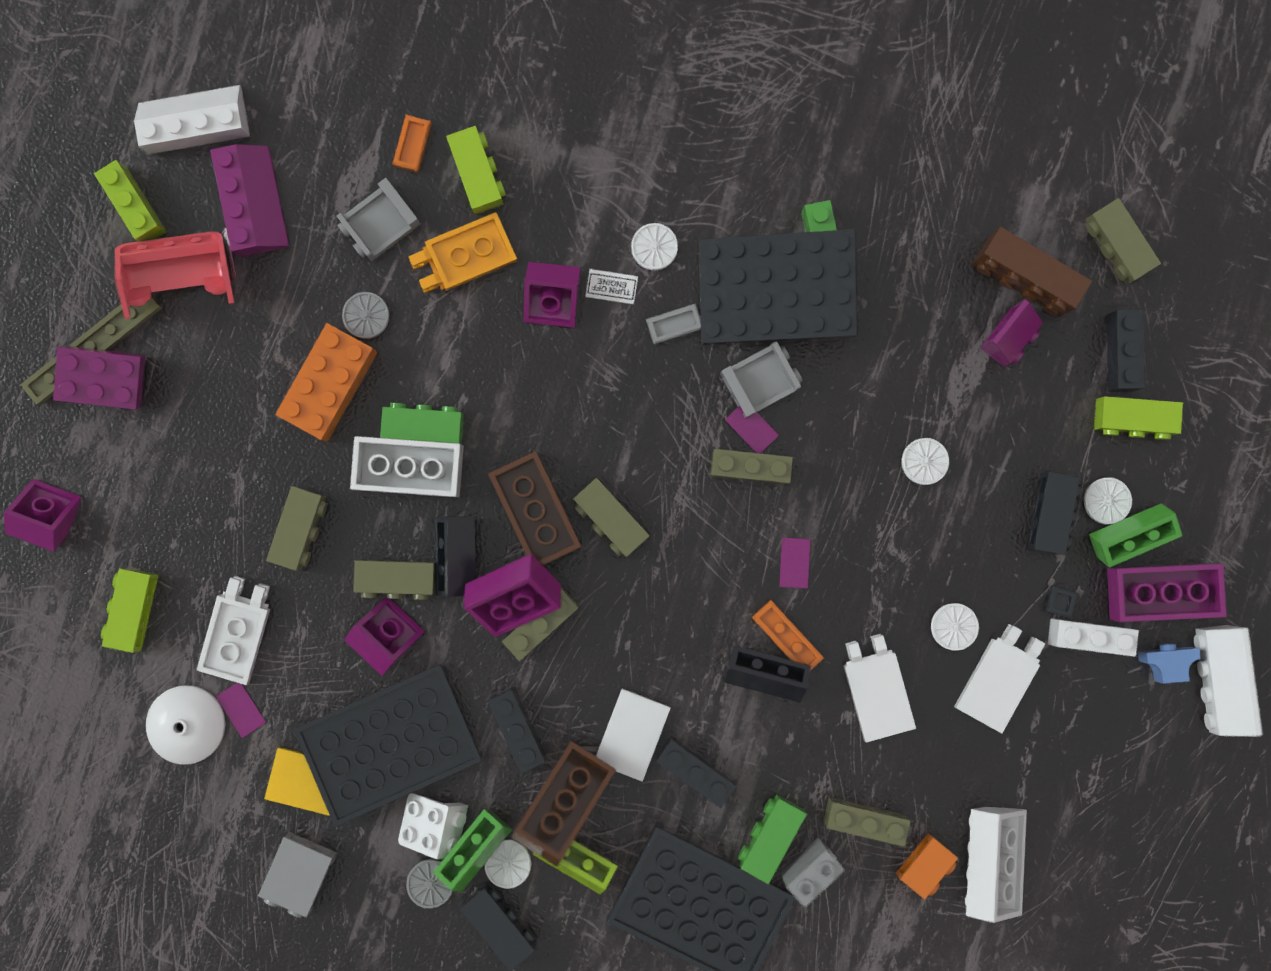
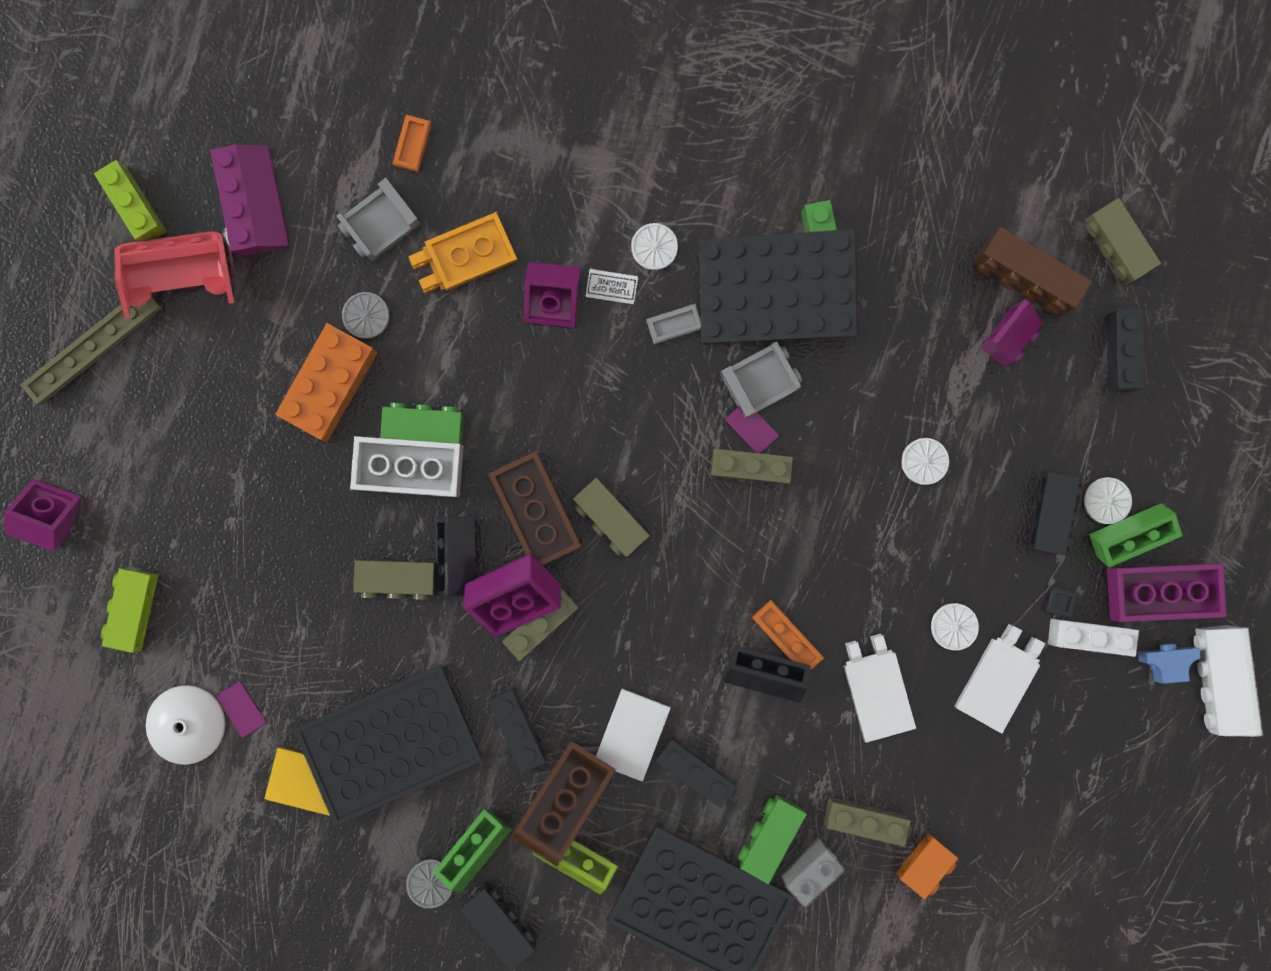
(99, 377): magenta brick -> none
(191, 120): white slope -> none
(235, 633): white tile -> none
(296, 875): light grey panel -> none
(297, 528): olive brick -> none
(384, 635): magenta slope -> none
(431, 825): white bracket -> none
(476, 169): lime brick -> none
(508, 865): white wheel -> none
(794, 563): magenta sticker -> none
(996, 863): white slope -> none
(1138, 417): lime brick -> none

